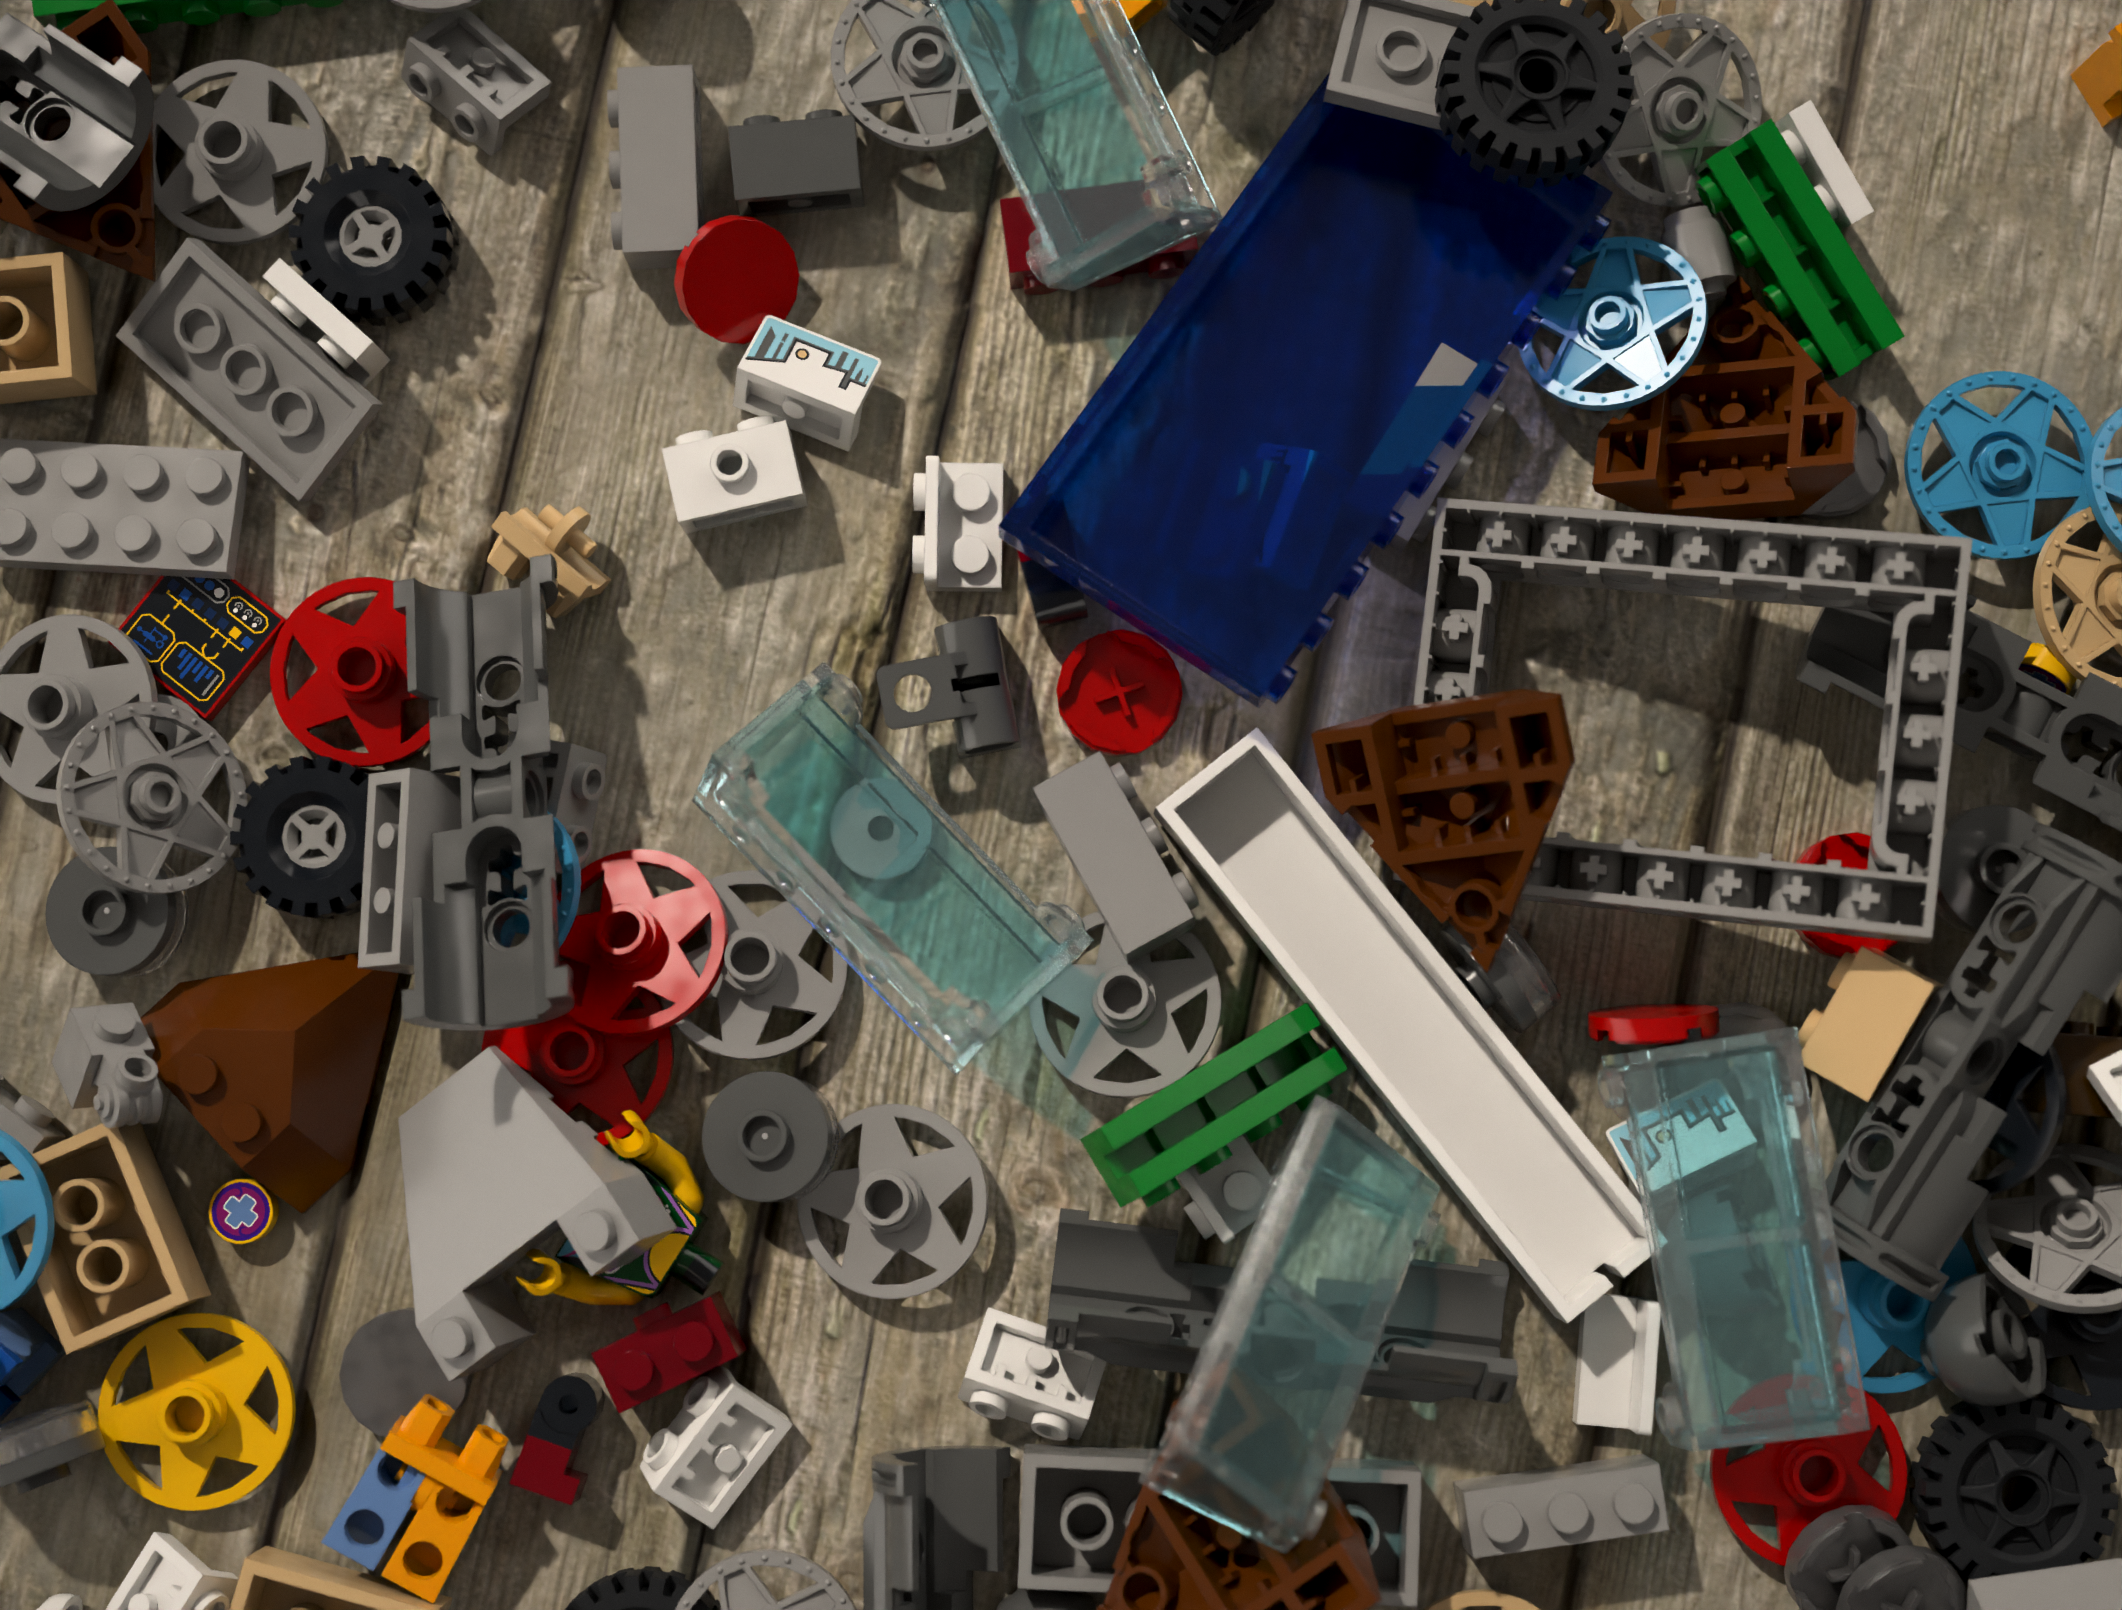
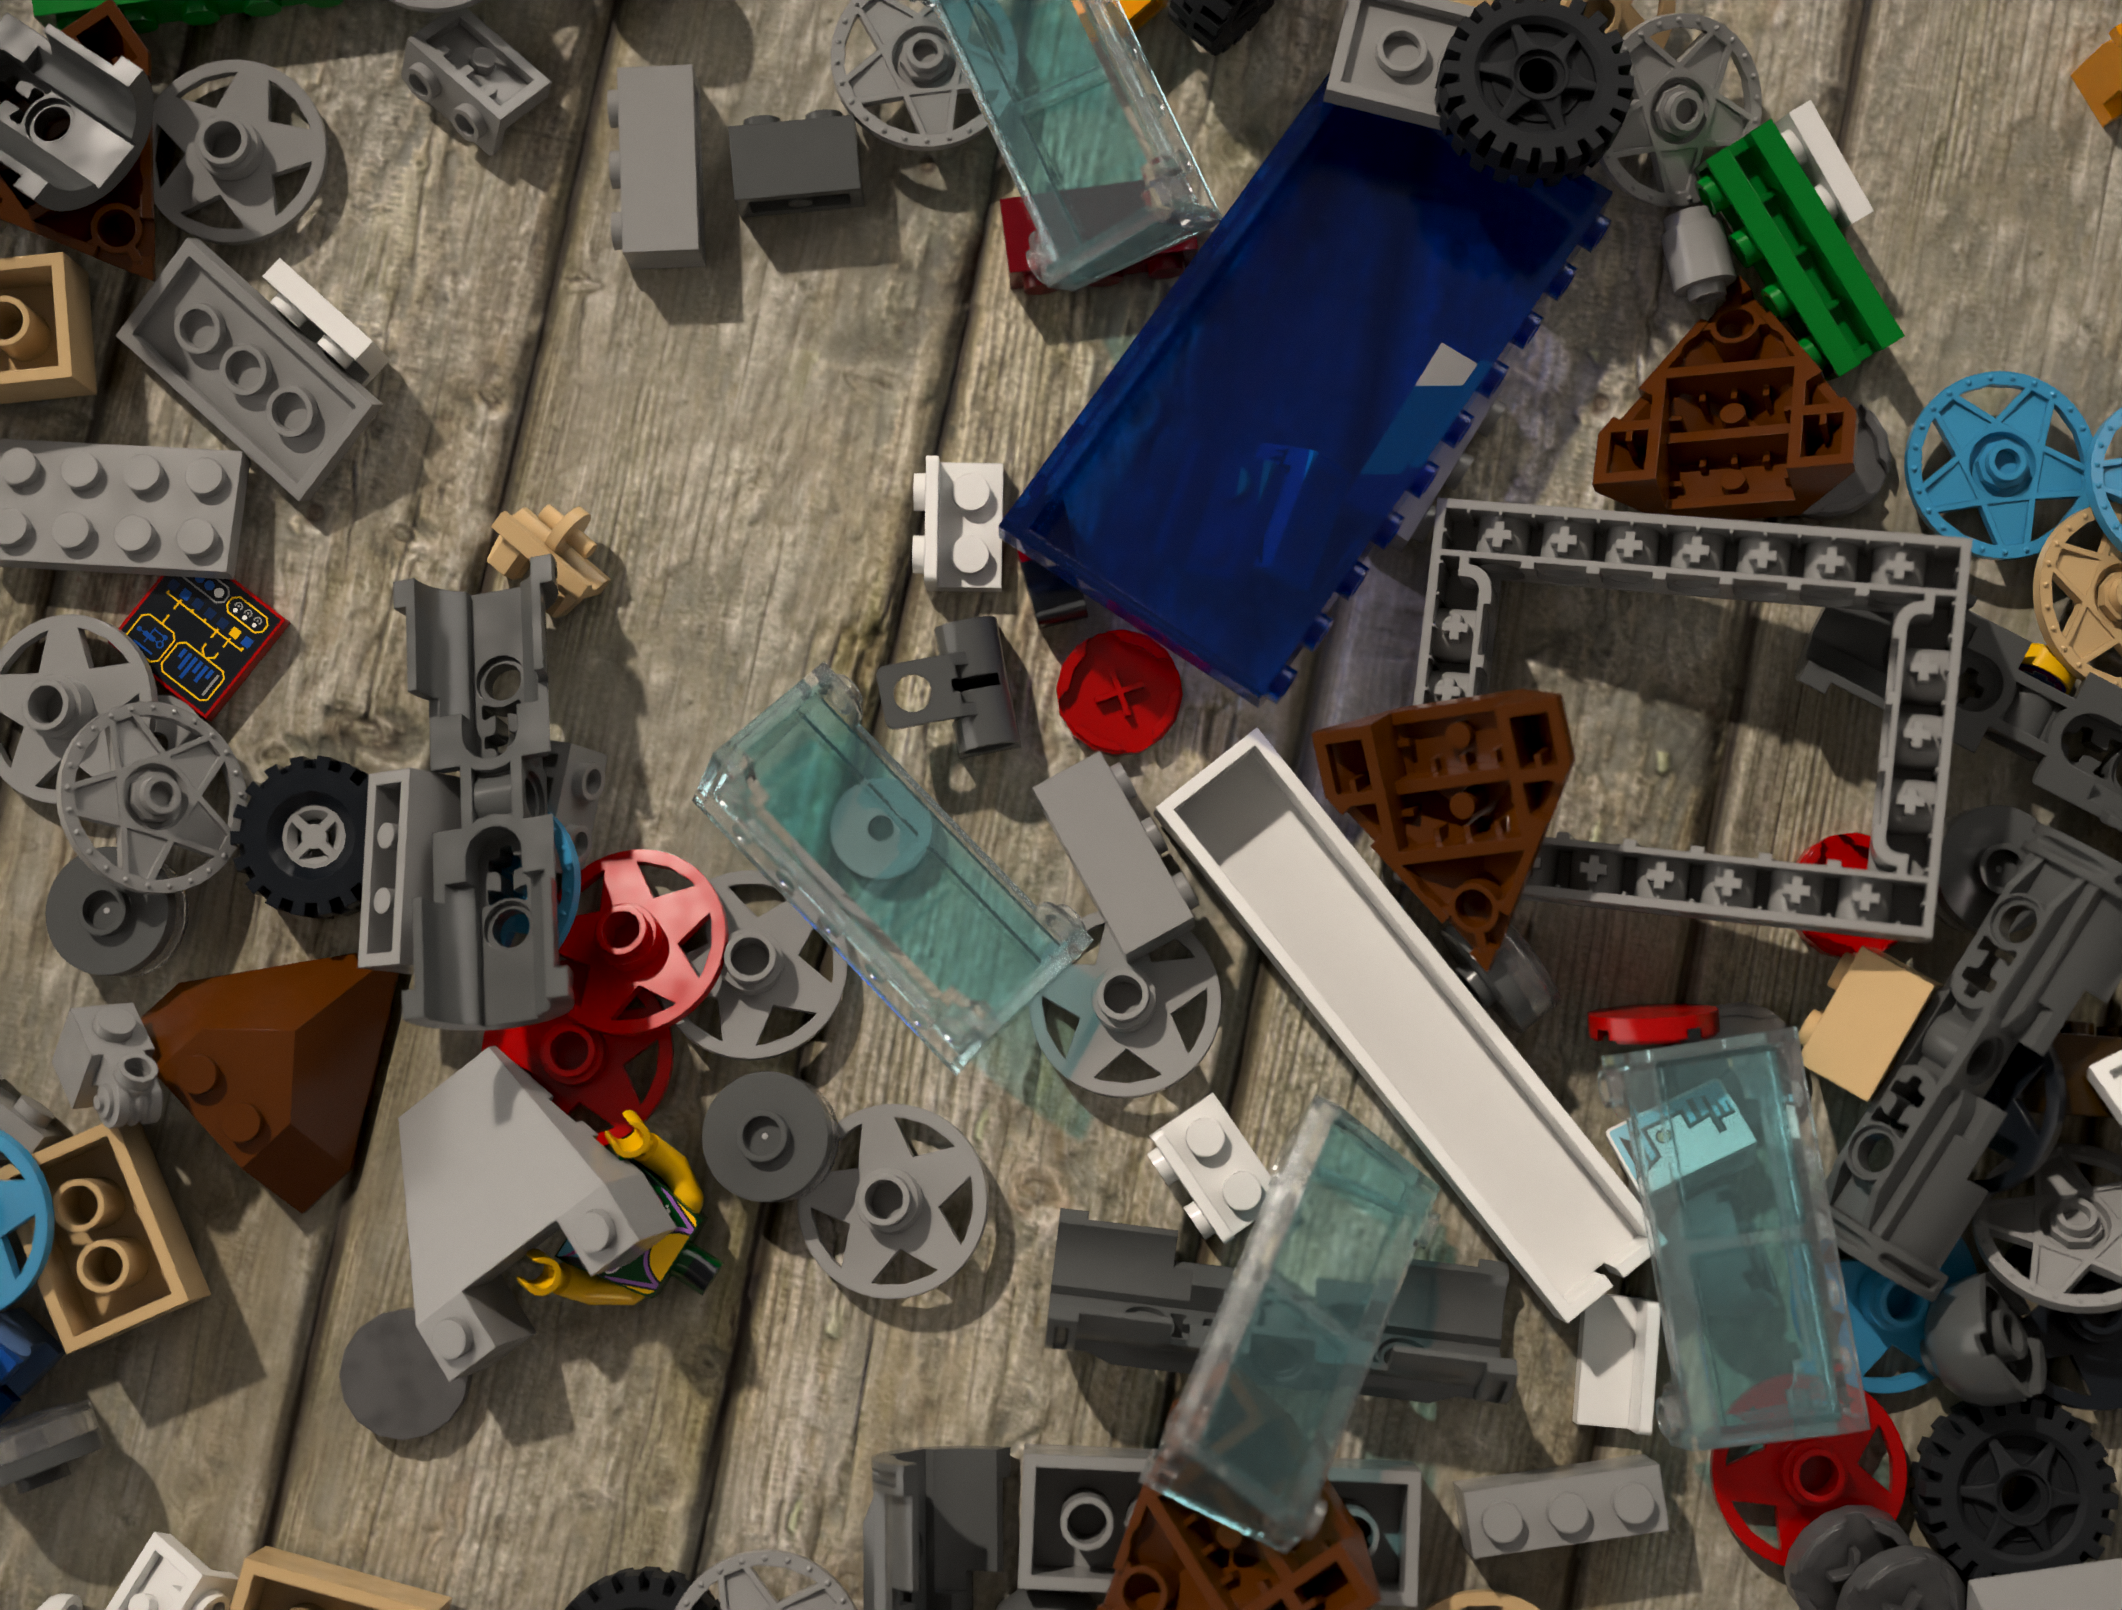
(196, 1411): yellow wheel -> none
(243, 1211): tile -> none
(355, 217): black wheel -> none
(356, 677): red wheel -> none
(434, 1480): light orange hips -> none
(555, 1437): leg -> none
(668, 1350): dark red brick -> none
(713, 1446): white bracket -> none
(734, 474): white brick -> none
(736, 277): red tile -> none
(805, 381): white panel -> none
(1027, 1382): white bracket -> none
(1211, 1107): green brick -> none
(1618, 325): dark azure wheel -> none

